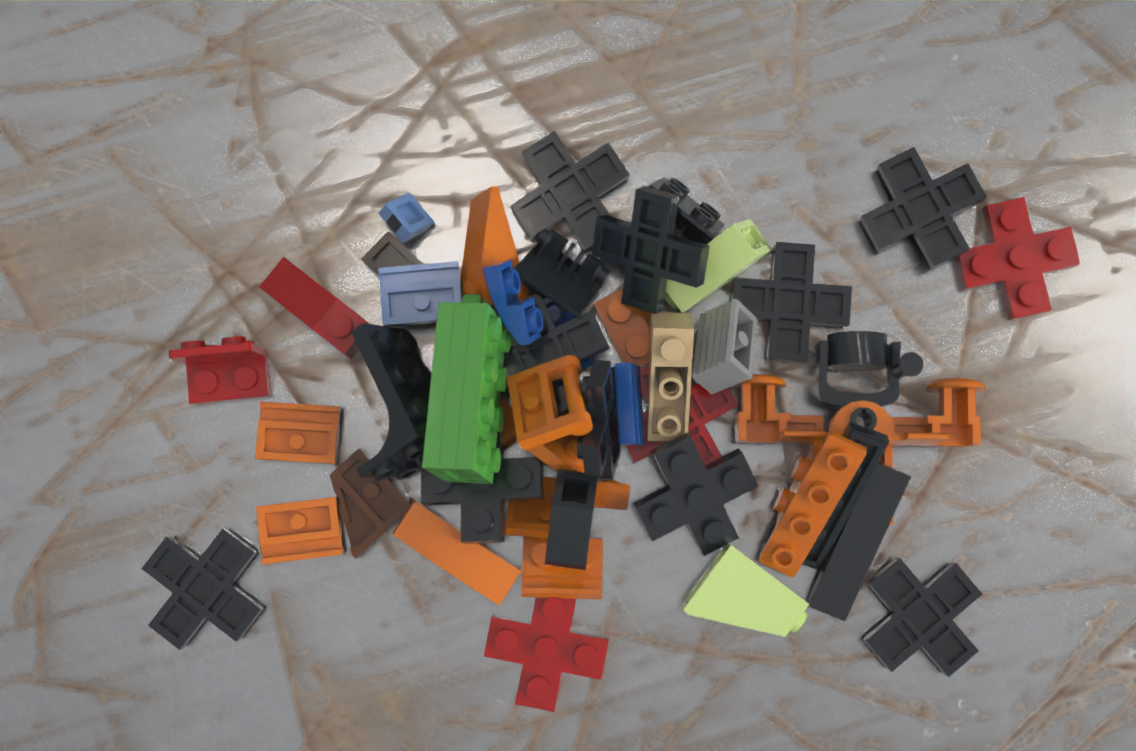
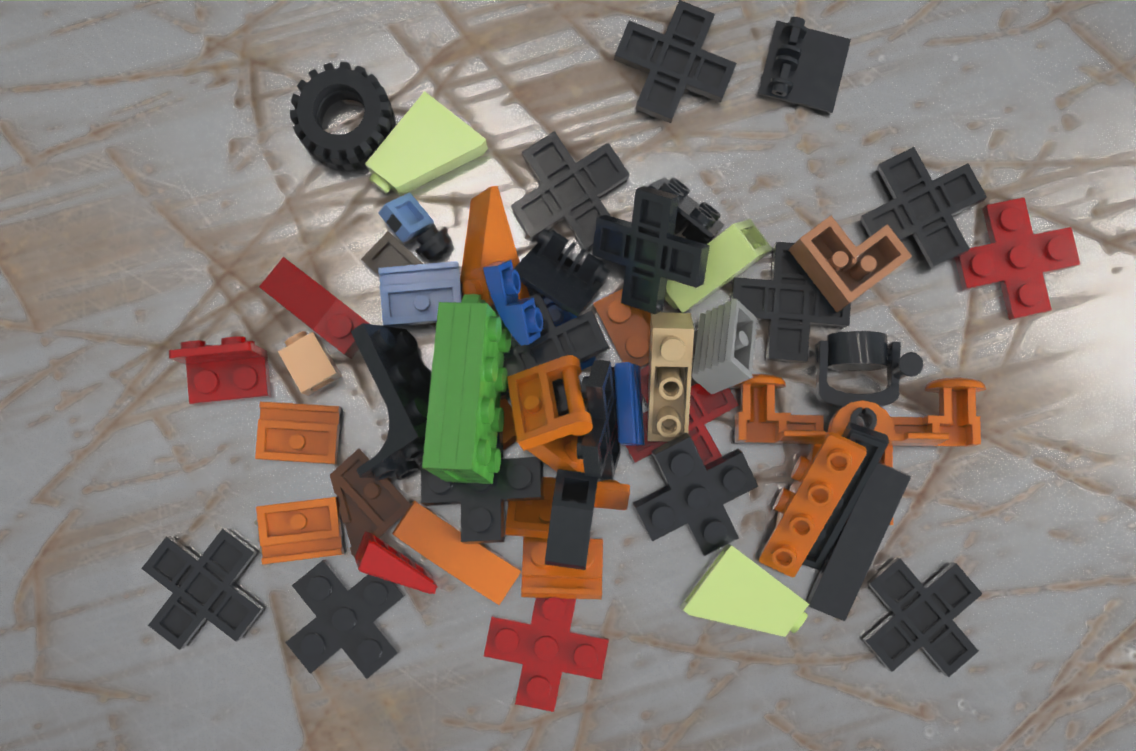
(309, 362): none -> light nougat brick
(325, 90): none -> black tyre
(344, 620): none -> black plate
(385, 562): none -> red slope
(423, 147): none -> yellowish green slope
(432, 241): none -> black plate
(674, 61): none -> black plate
(804, 65): none -> black hinge
(843, 269): none -> nougat brick

